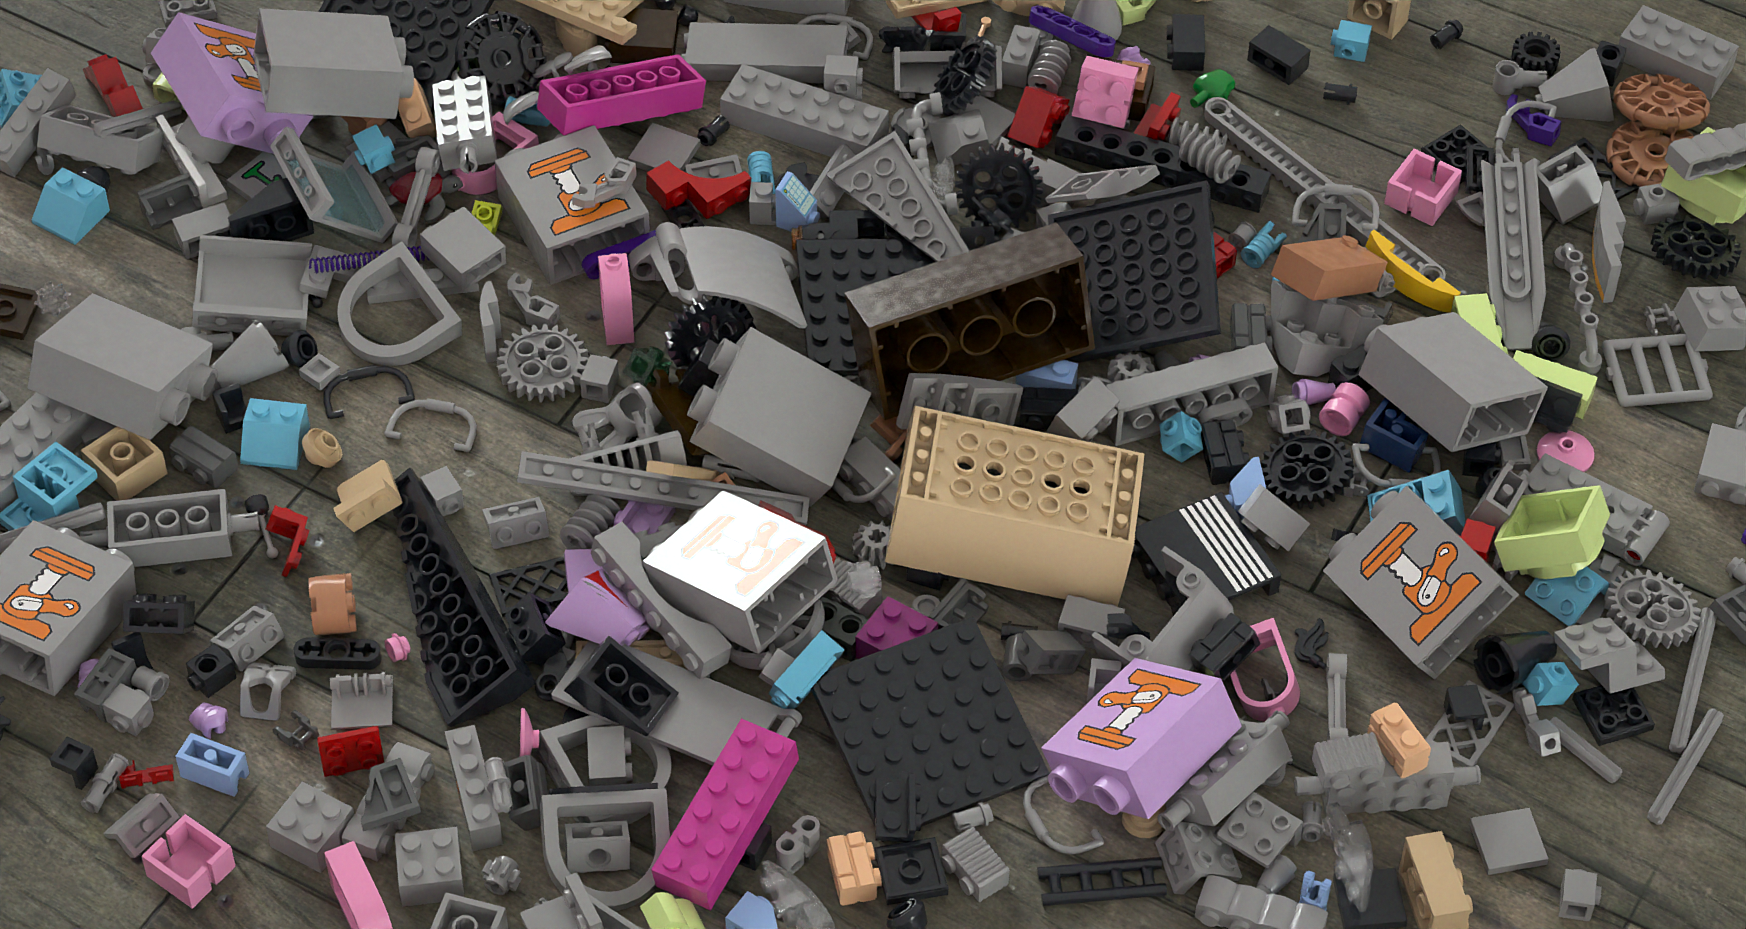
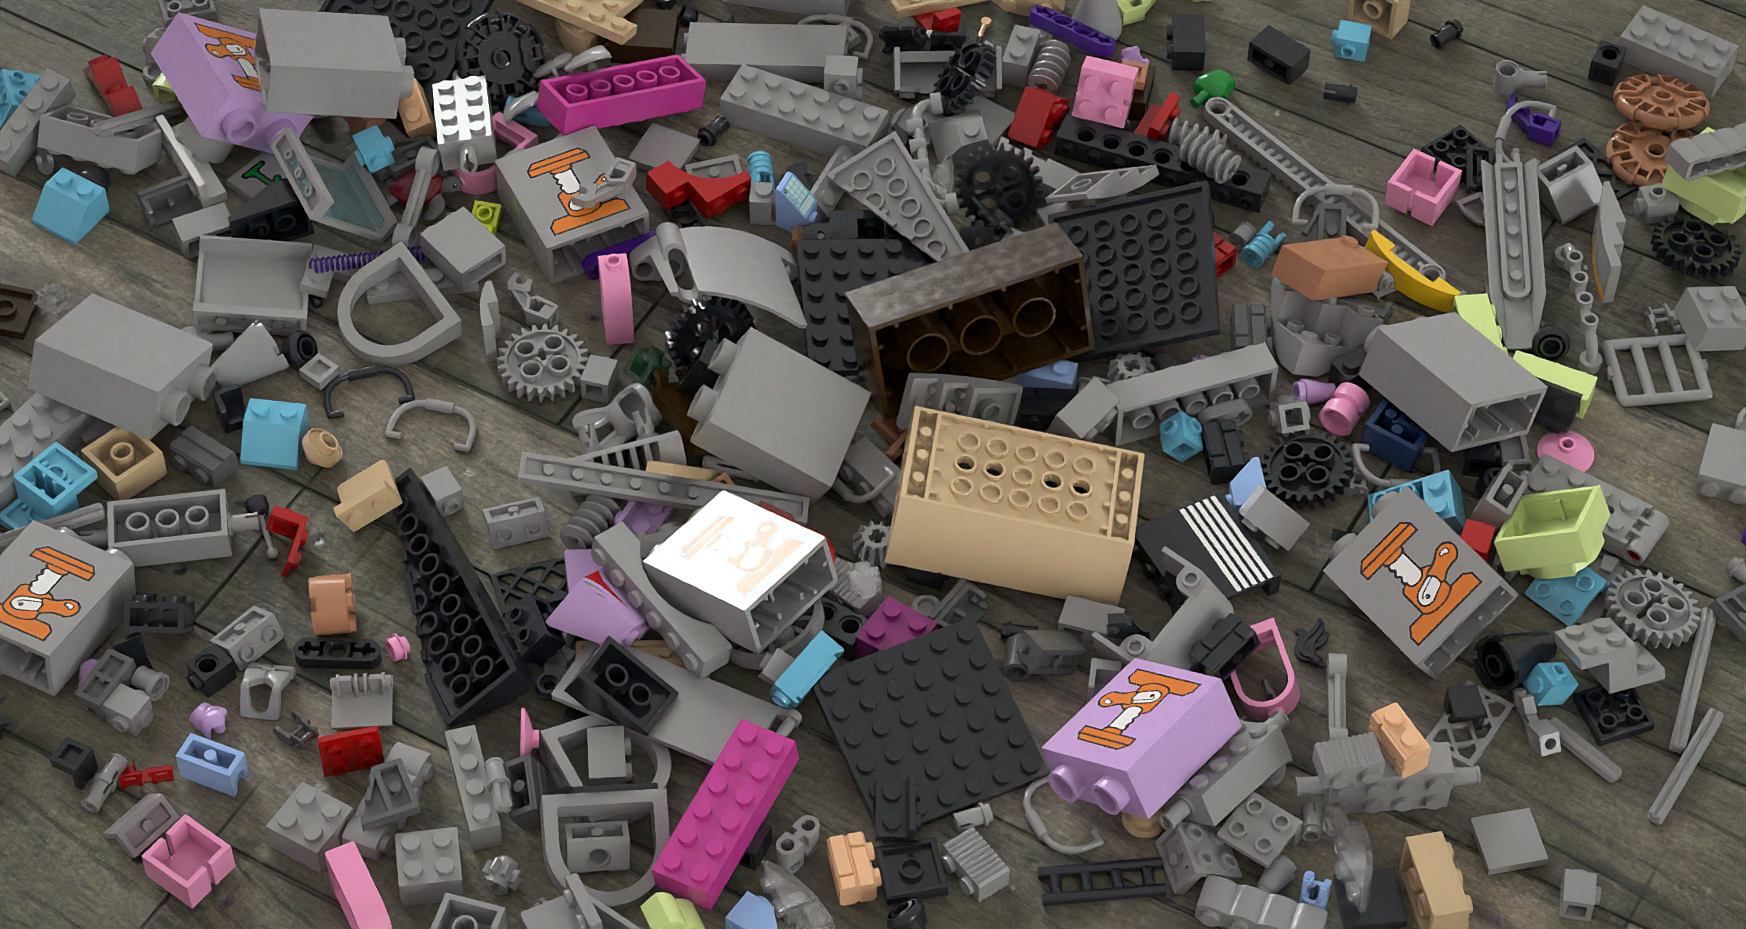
(1536, 45): black tyre -> none
(1579, 90): light grey slope -> none

